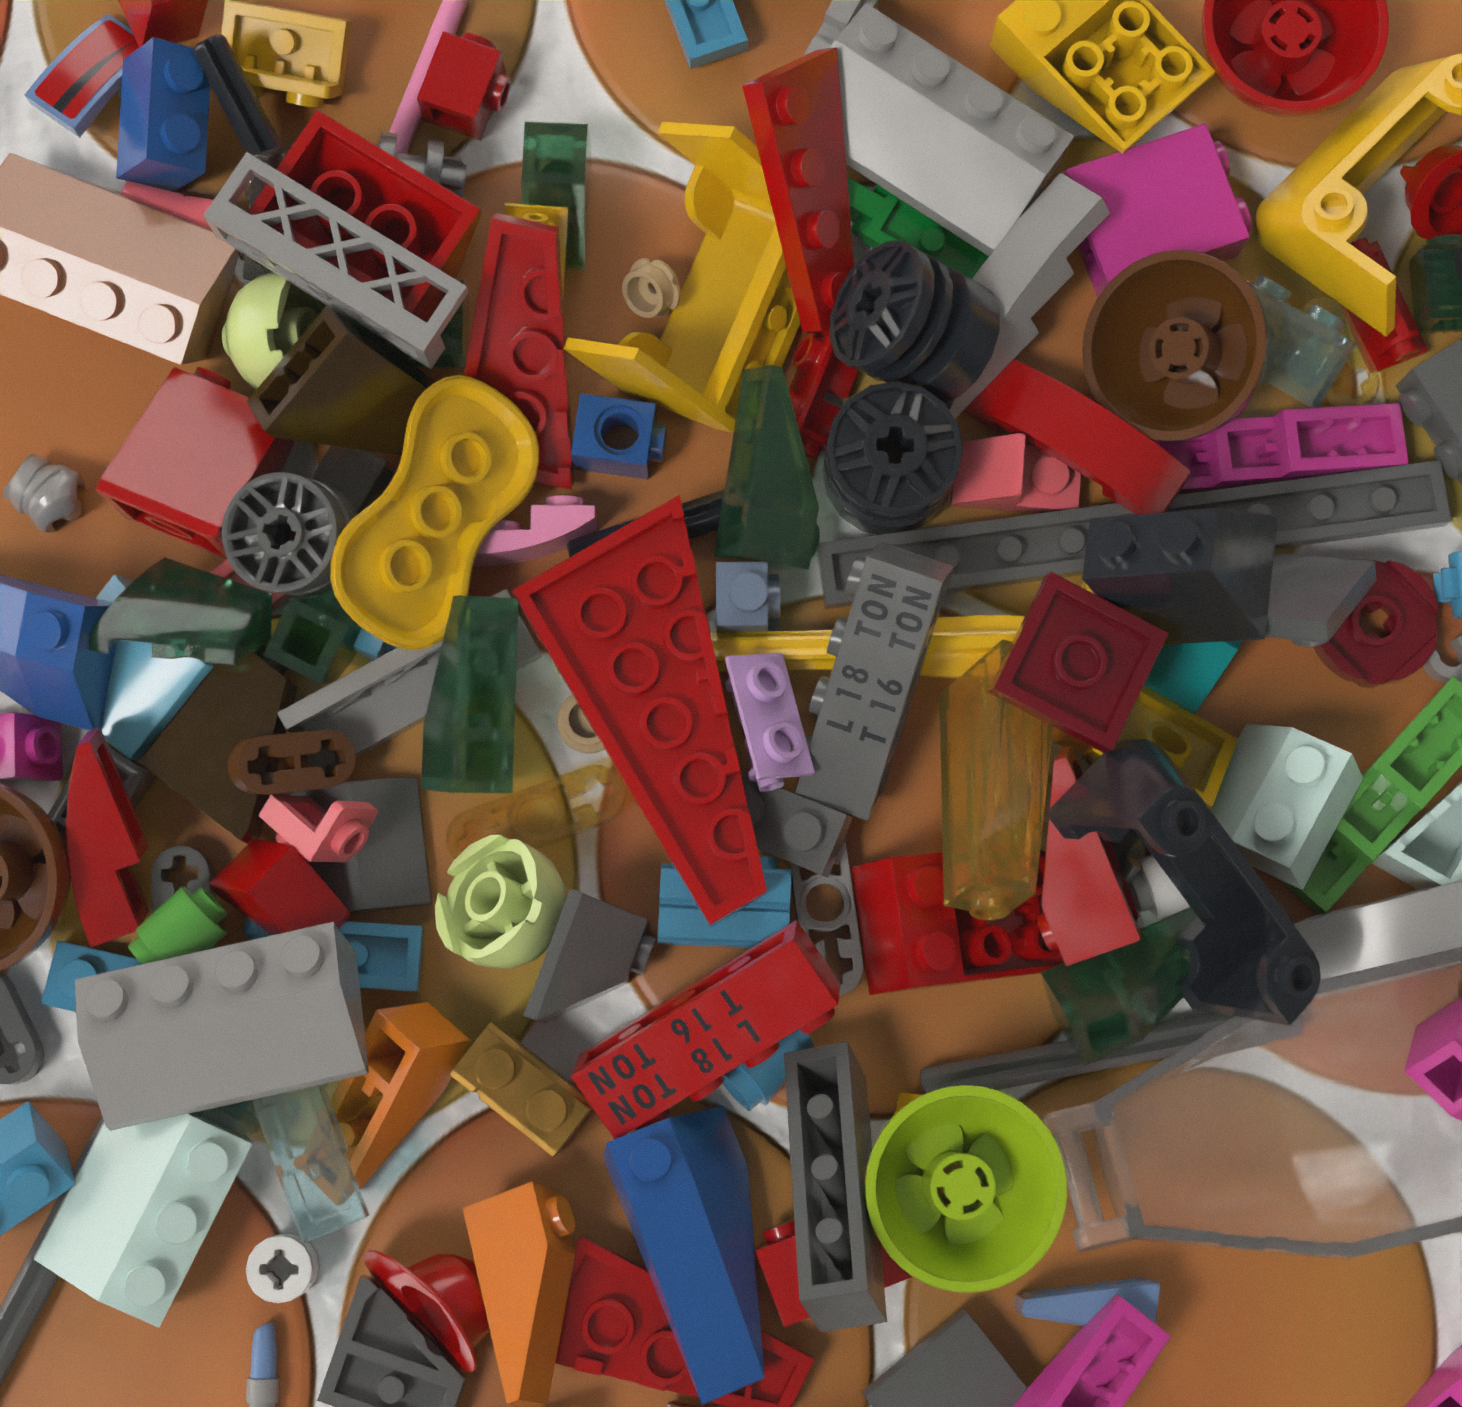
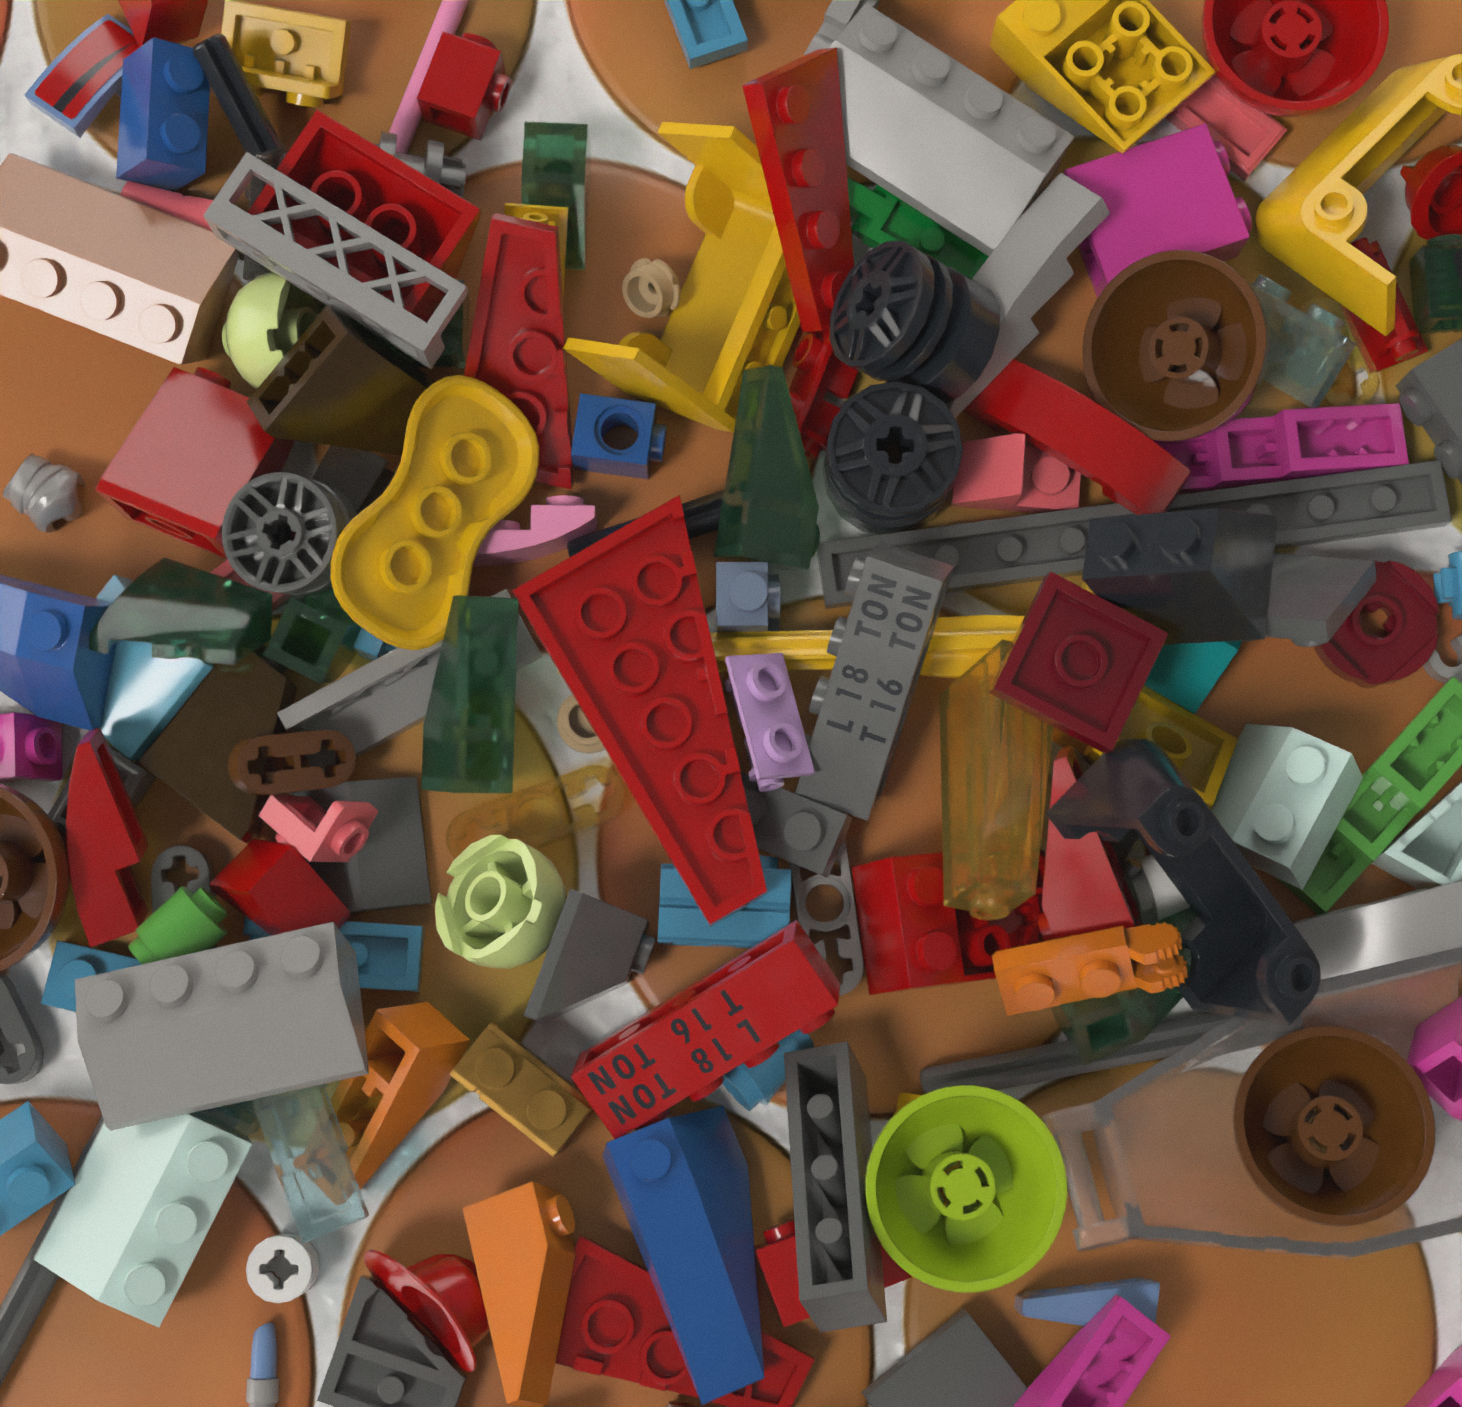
(1089, 966): none -> orange hinge
(1241, 129): none -> coral tile
(1367, 1118): none -> reddish brown piece

